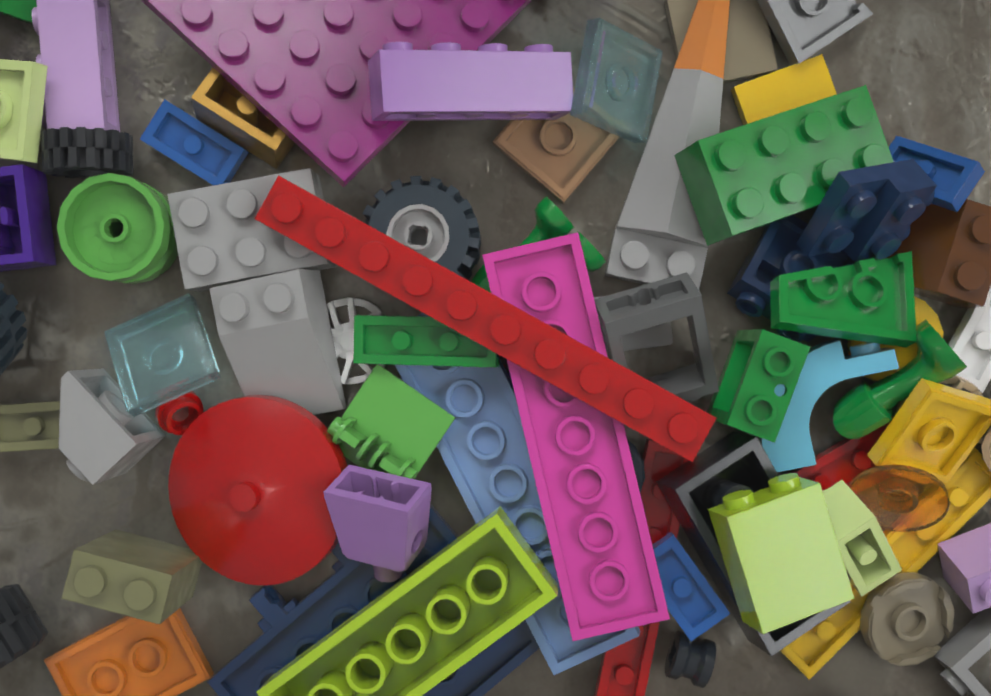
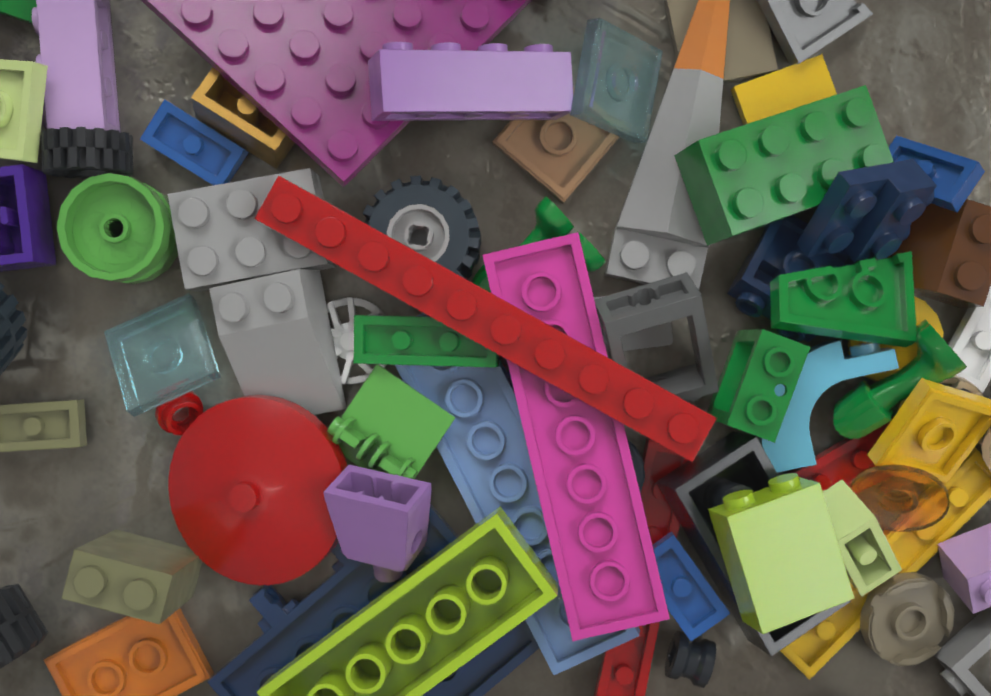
(97, 430): light grey slope -> none

